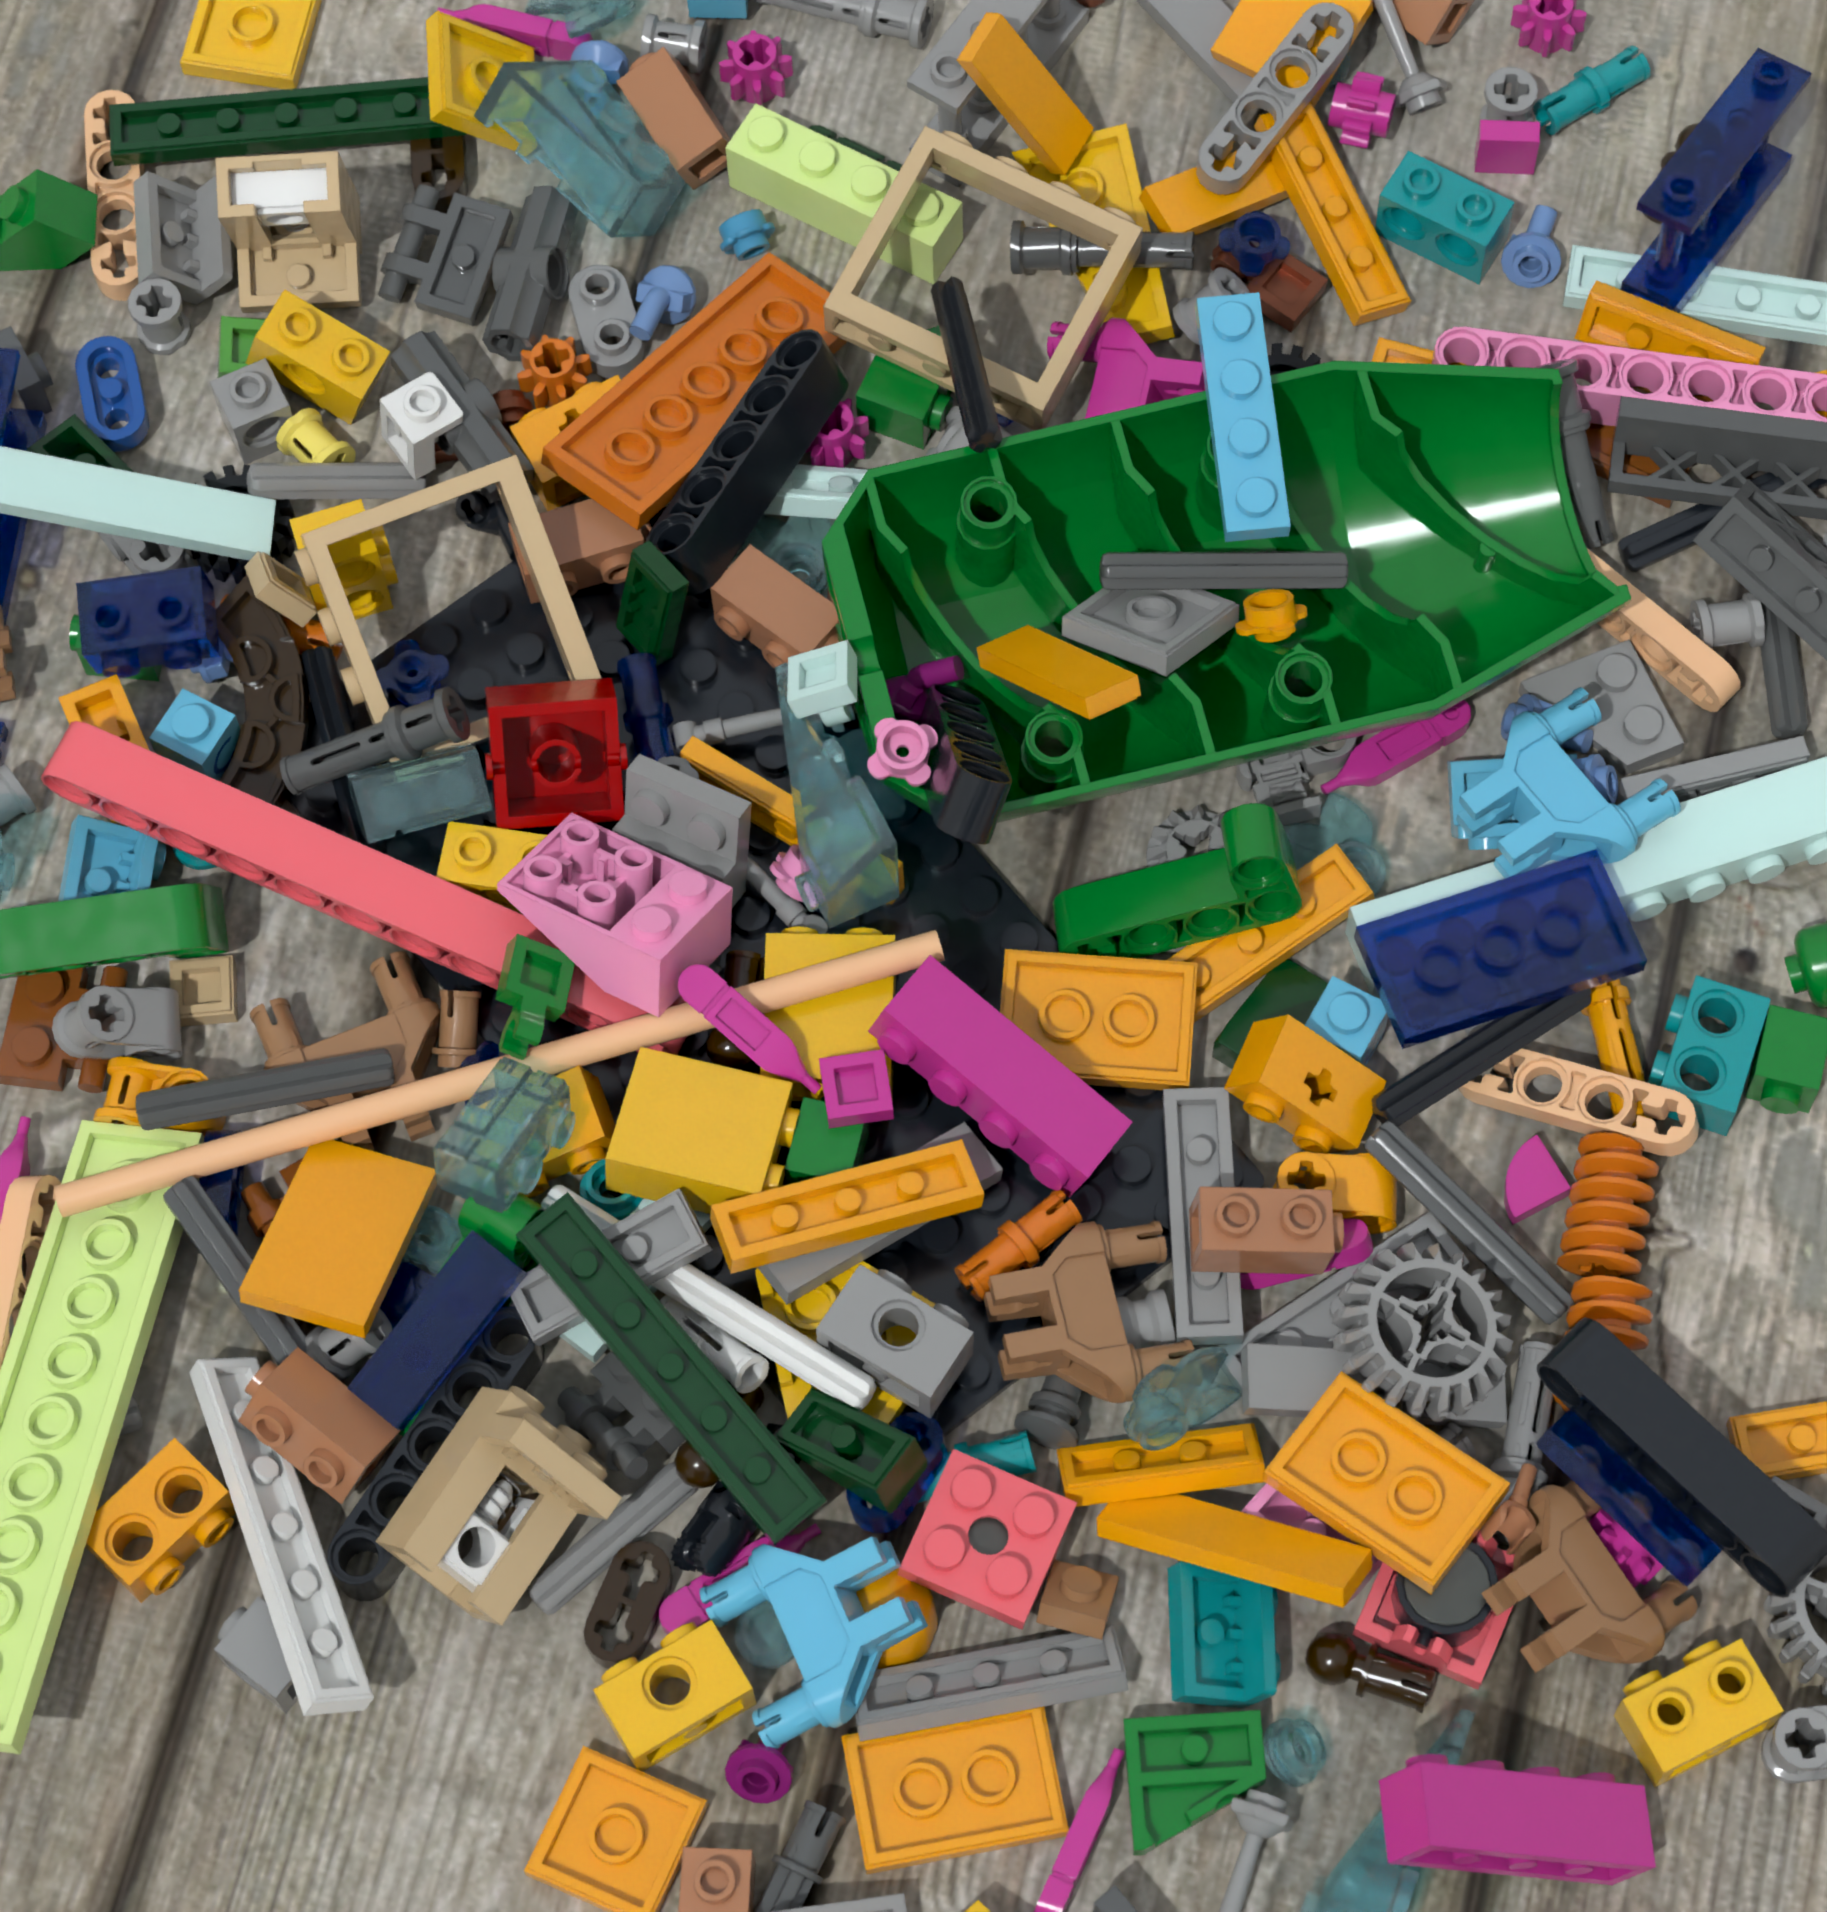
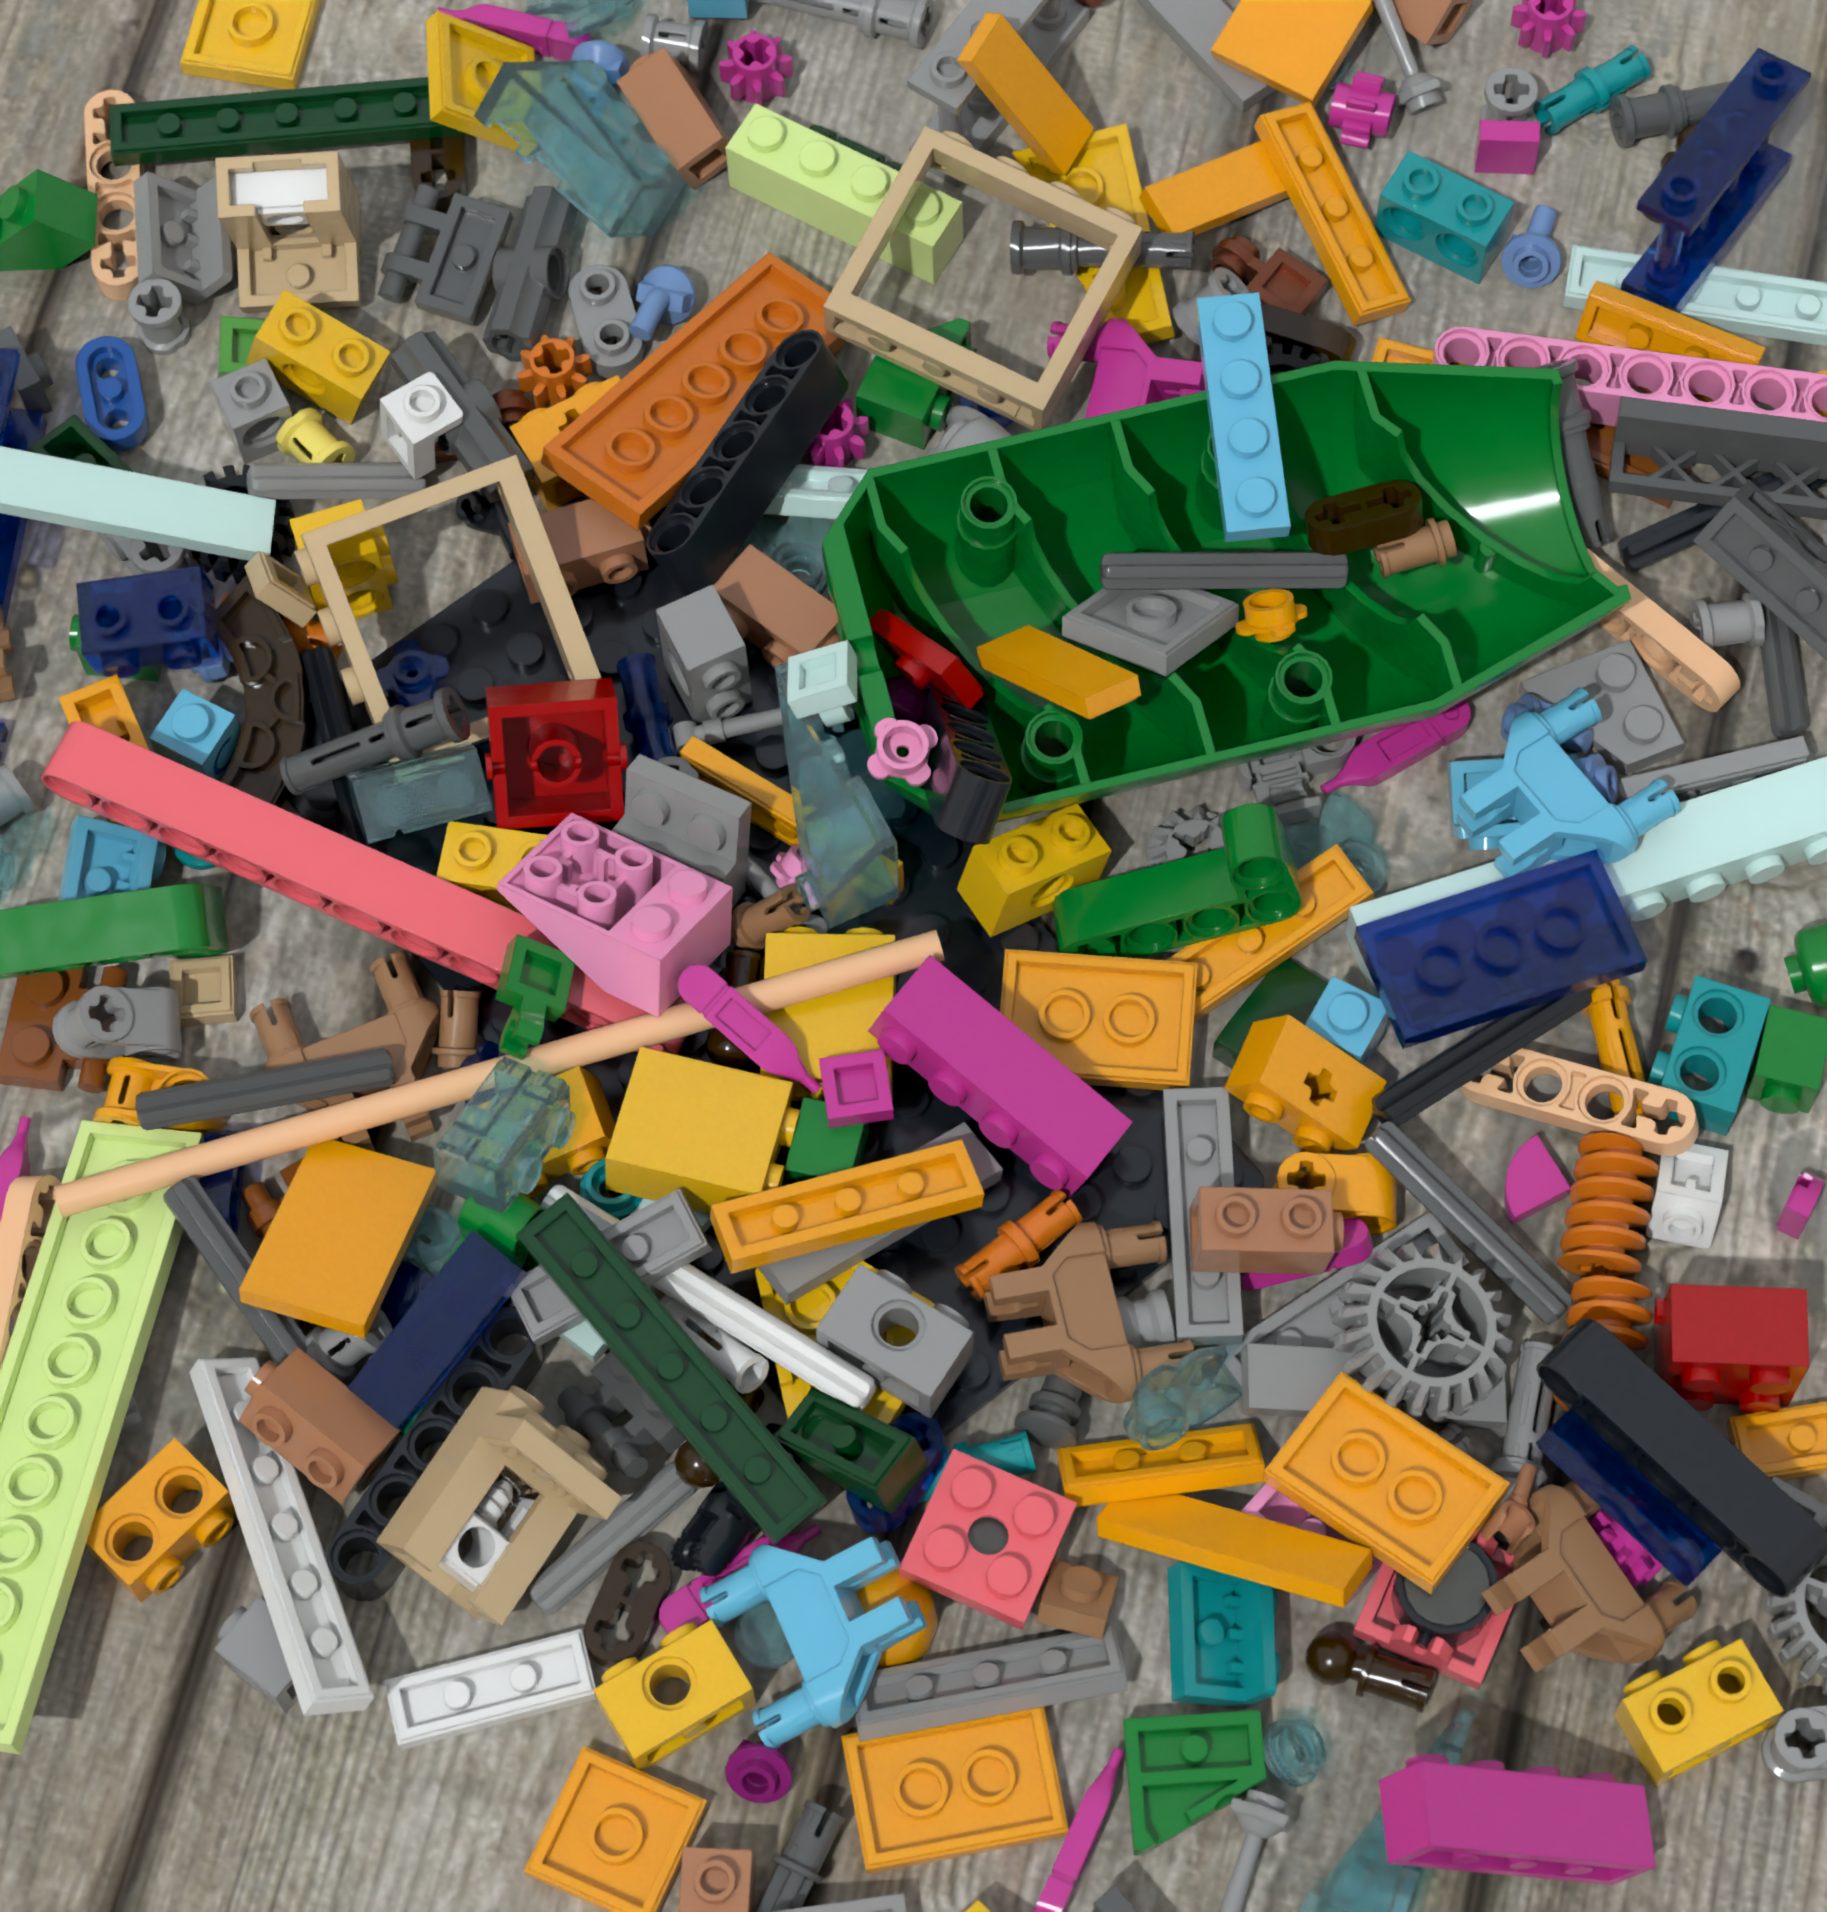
(490, 1689): none -> white tile
(652, 602): dark green plate -> none
(705, 655): none -> light grey brick
(746, 234): dark azure plate -> none
(769, 915): none -> medium nougat pin
(924, 660): none -> red plate
(966, 365): black axle -> none
(1029, 866): none -> yellow brick
(1259, 228): clear blue plate -> none
(1280, 101): light grey beam -> none
(1314, 335): none -> dark brown beam
(1364, 517): none -> dark brown beam
(1428, 545): none -> medium nougat pin
(1661, 112): none -> dark grey pin
(1688, 1196): none -> white bracket
(1732, 1345): none -> red brick
(1800, 1204): none -> dark pink tile

